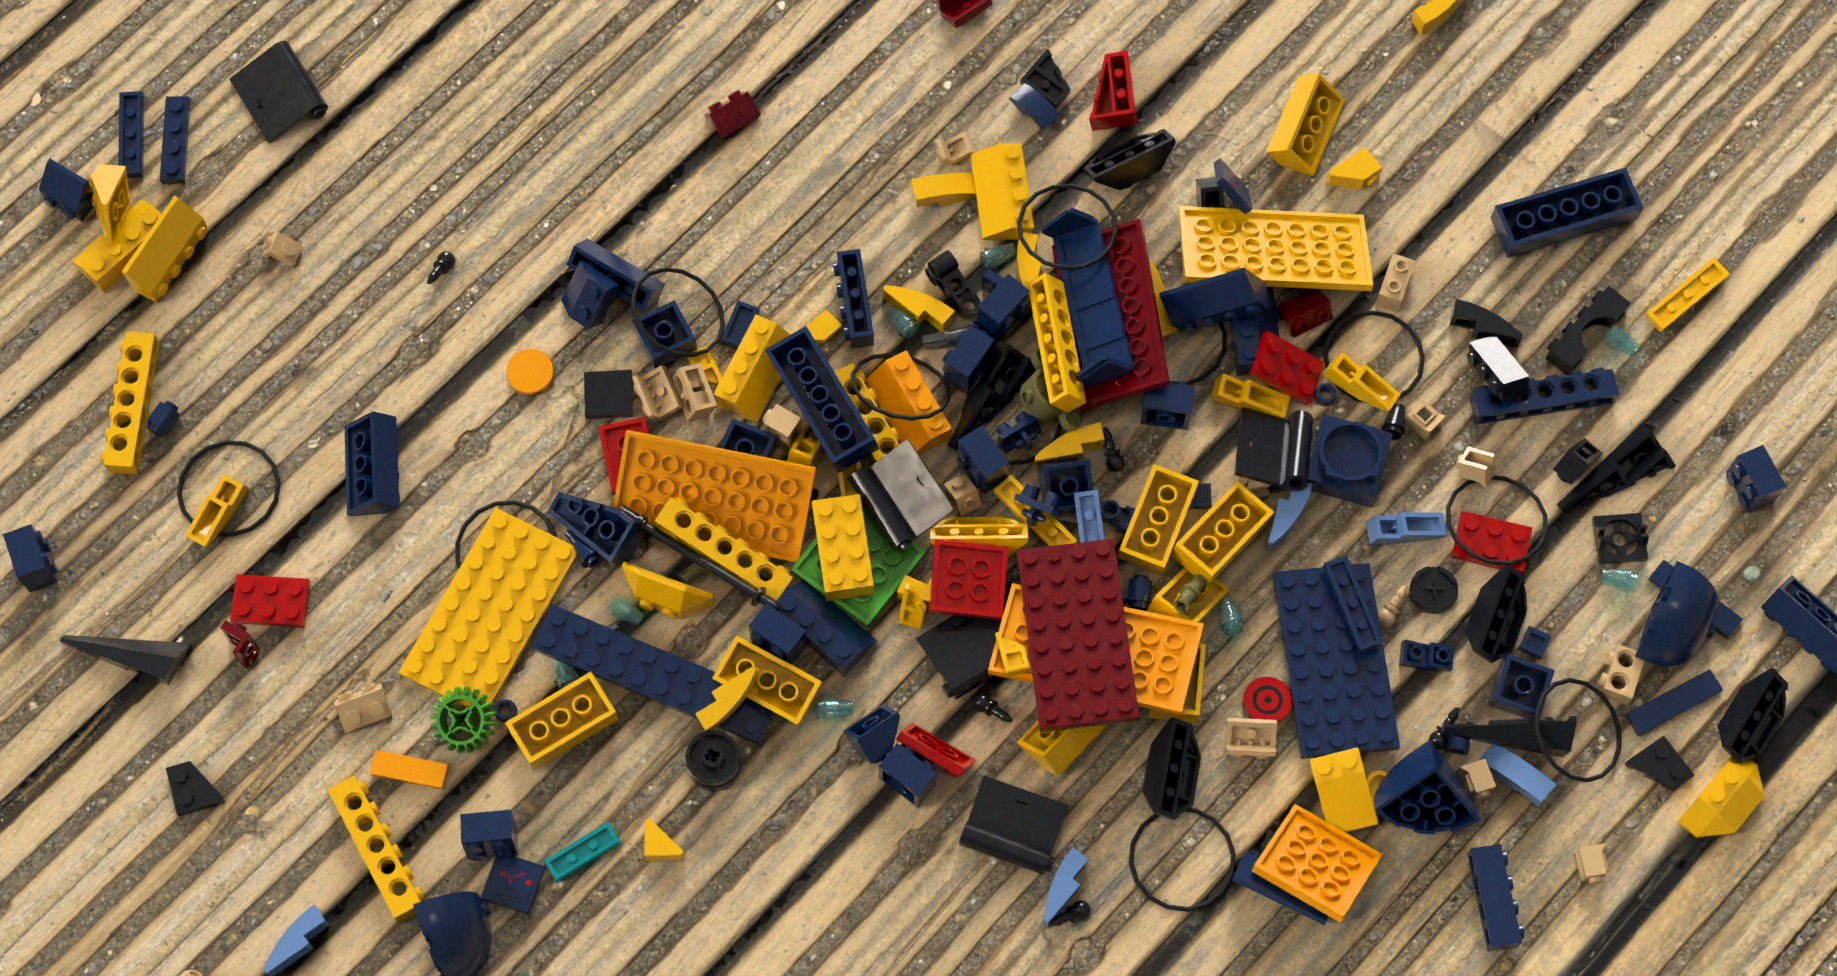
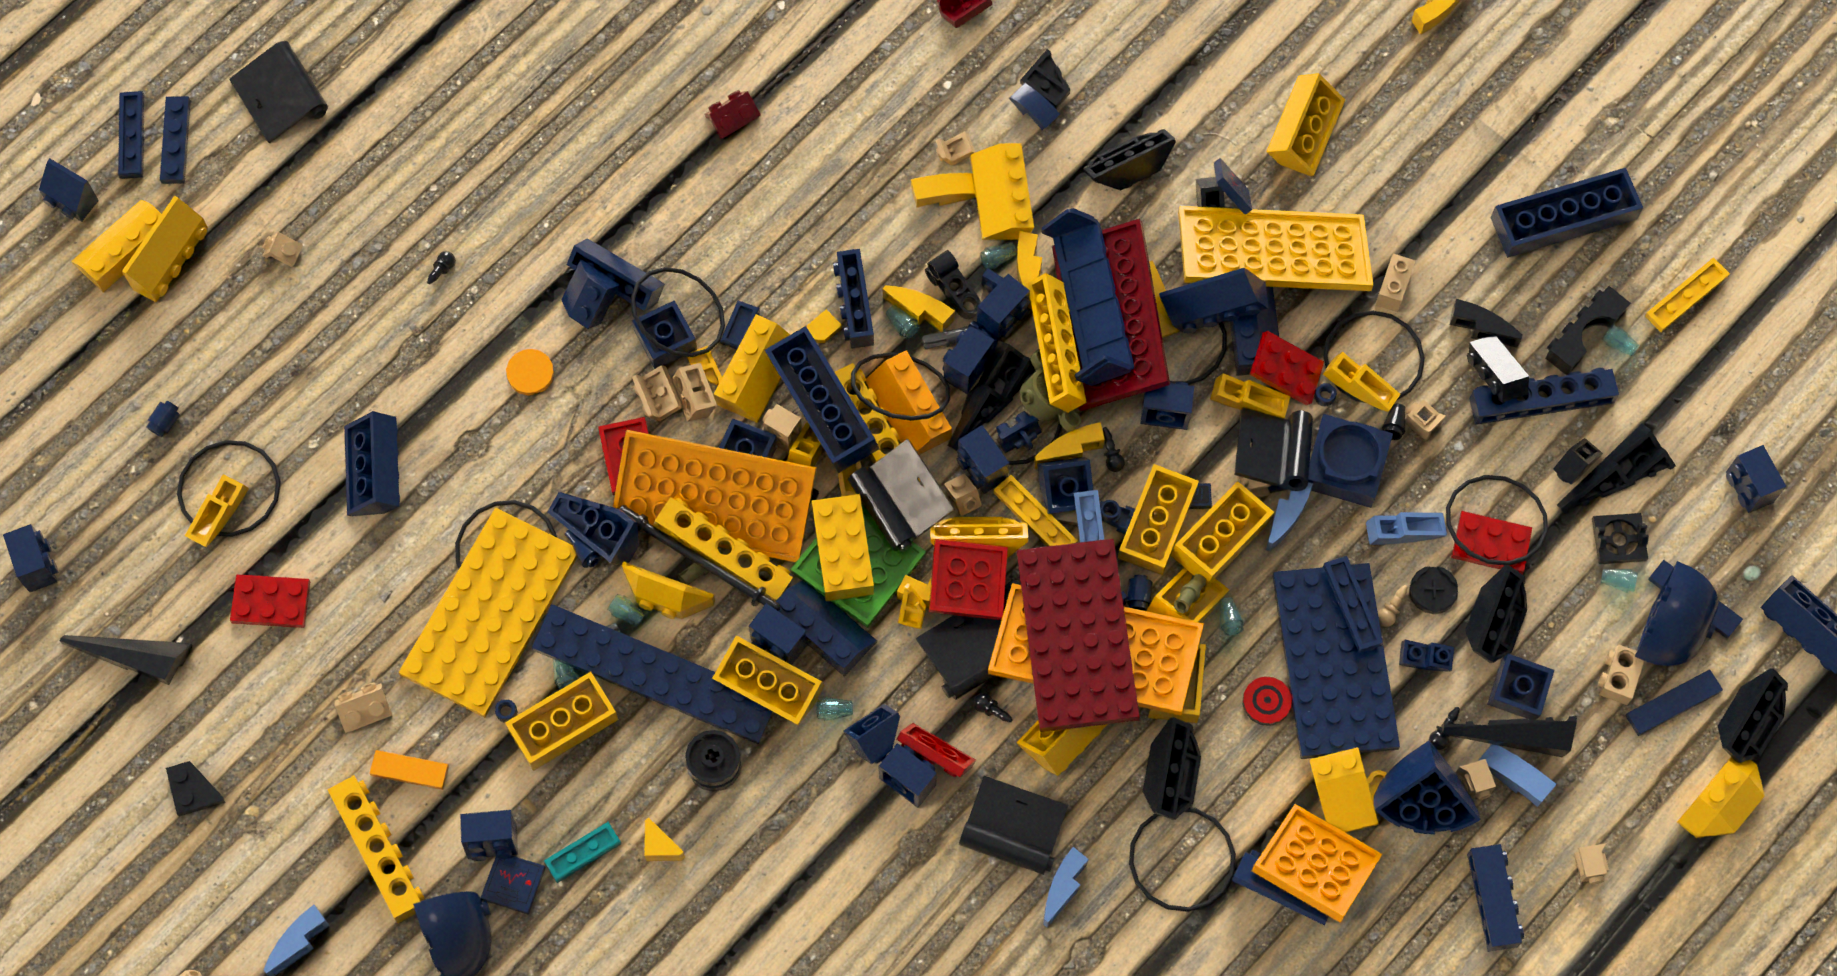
(110, 198): yellow slope -> none
(128, 459): yellow brick -> none
(246, 647): dark red bracket -> none
(456, 712): bright green gear -> none
(608, 394): black tile -> none
(728, 699): yellow slope -> none
(1012, 655): yellow tile -> none
(1029, 497): dark blue hips -> none
(1067, 267): black piece -> none
(1078, 911): black bar -> none
(1115, 97): red wedge -> none
(1251, 737): tan bracket -> none
(1305, 311): dark red bracket -> none
(1355, 171): yellow slope -> none
(1458, 745): dark blue axle -> none
(1476, 466): tan window -> none
(1534, 642): dark blue plate -> none
(1541, 743): black piece -> none
(1661, 764): black wing -> none

